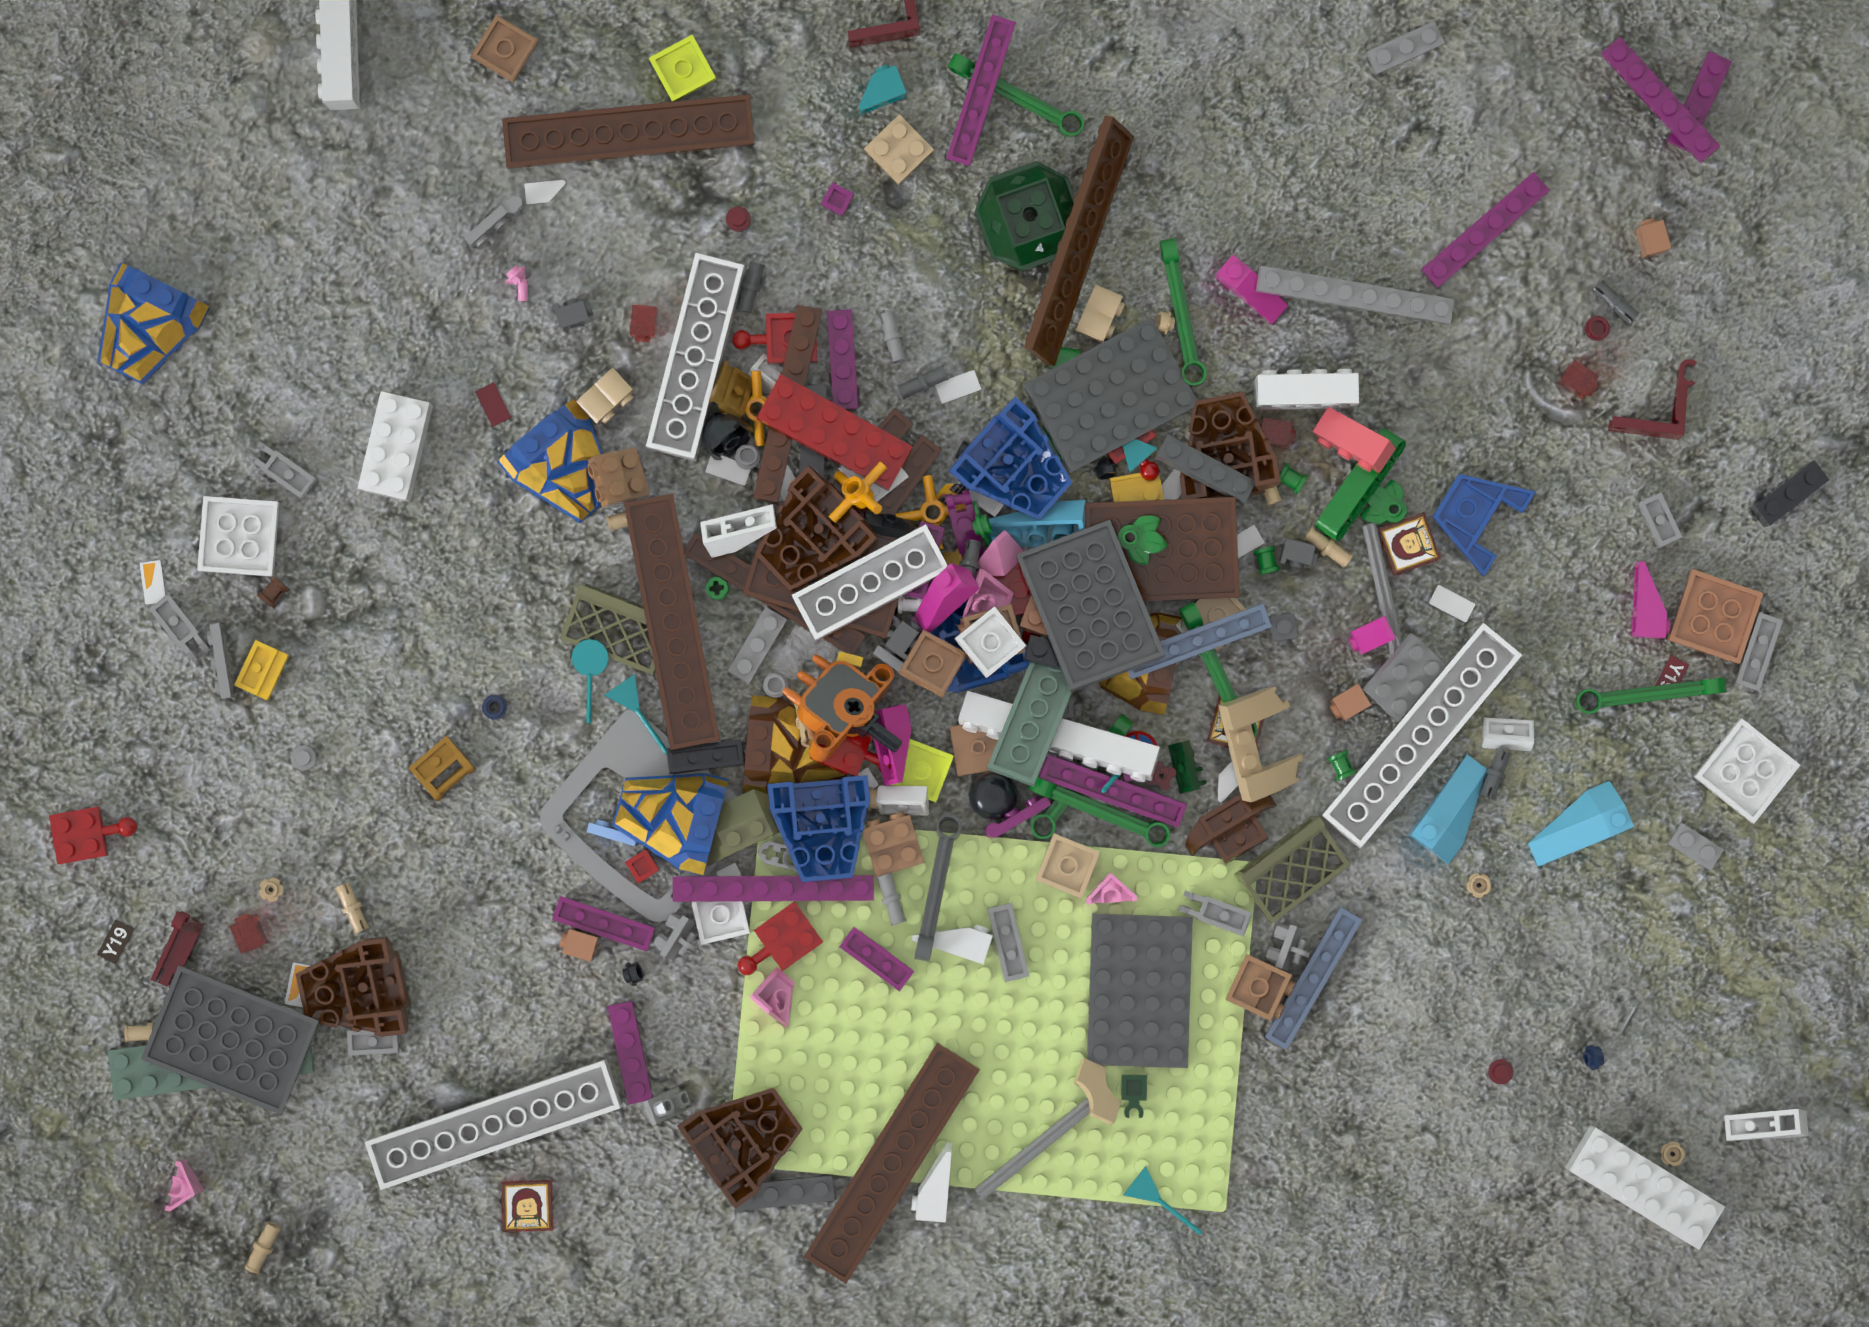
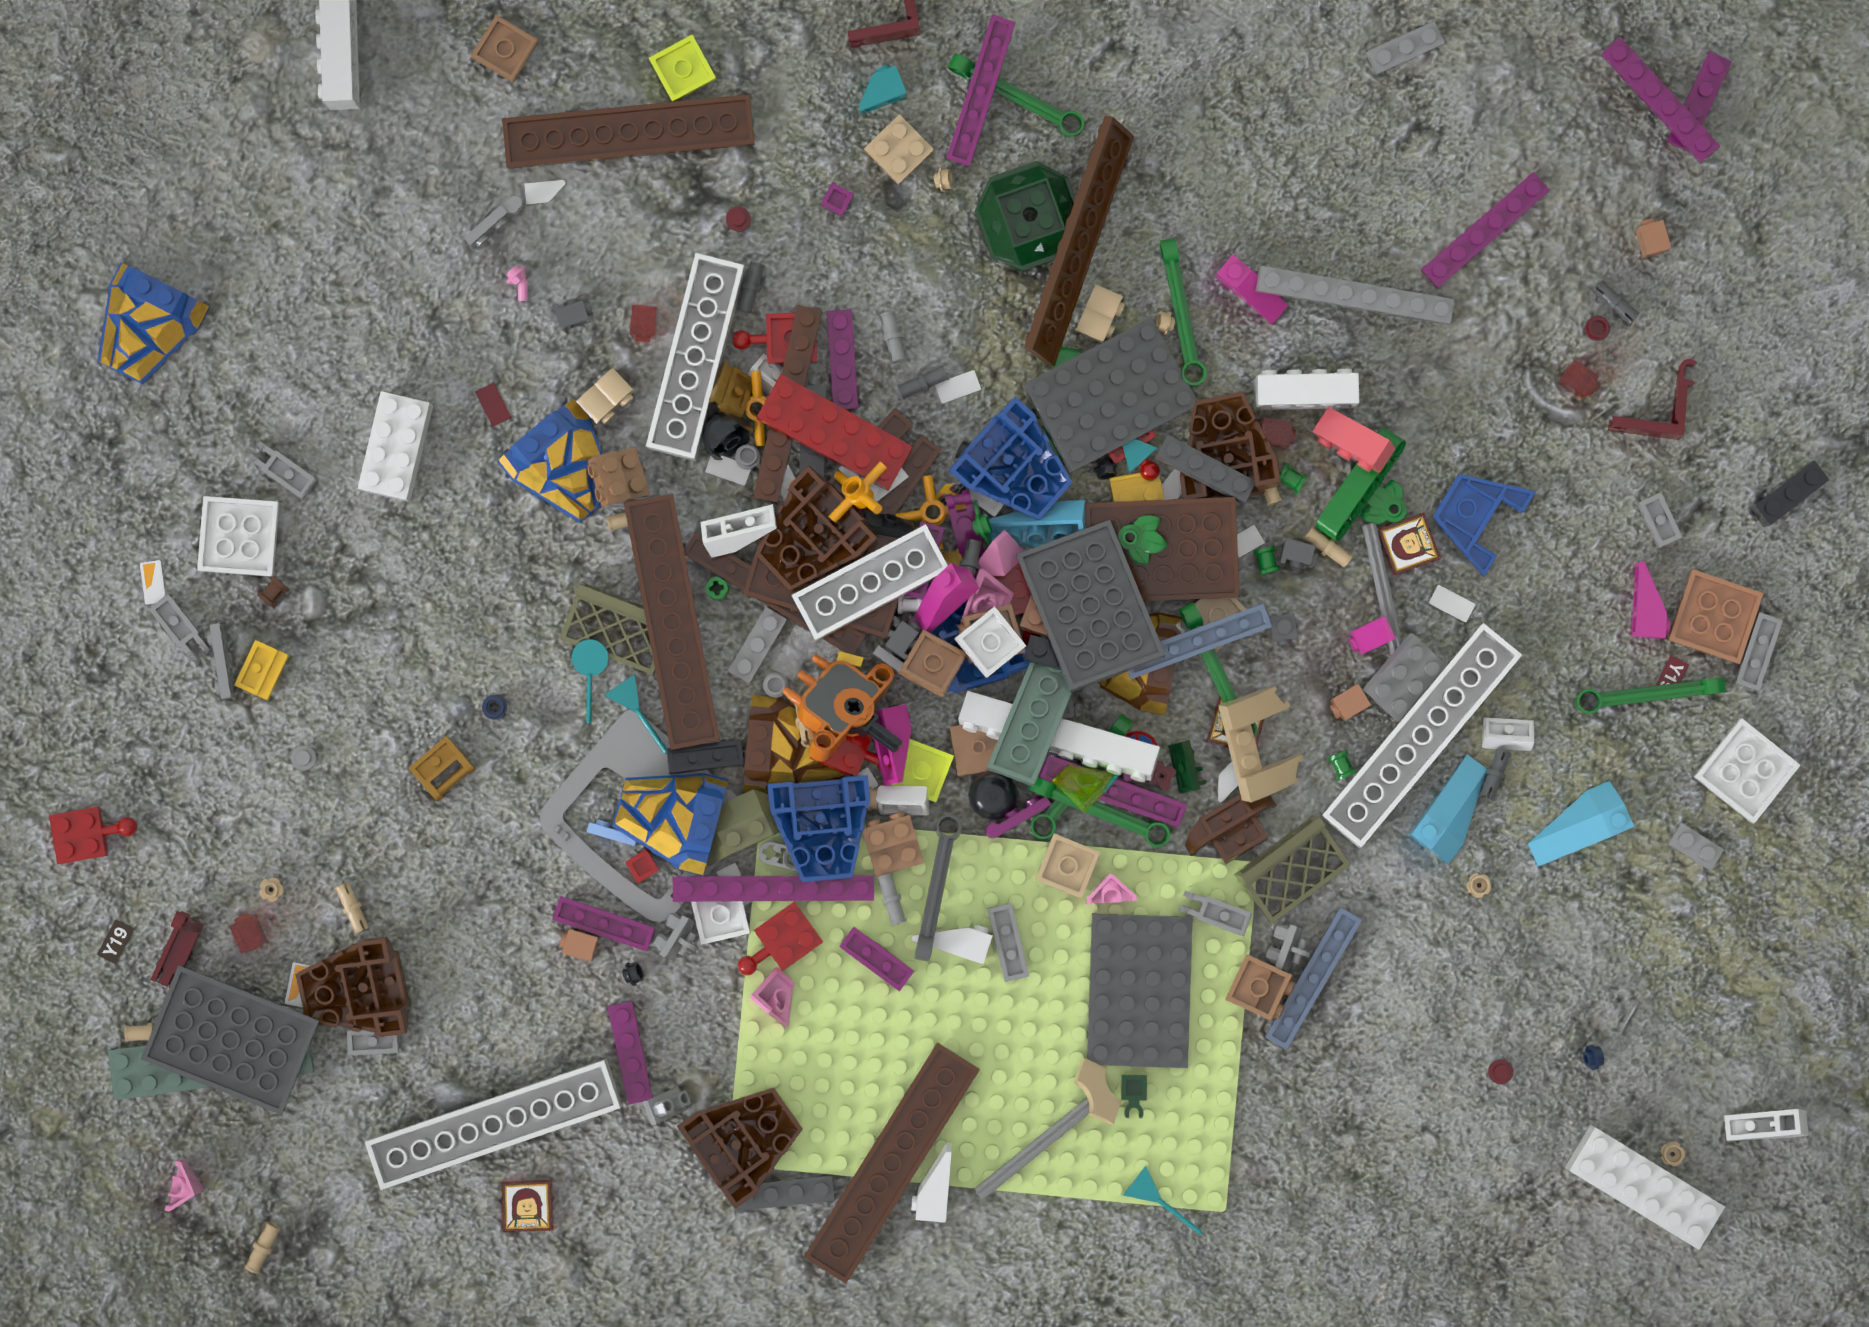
(943, 179): none -> tan plate
(1082, 785): none -> clear neon green slope

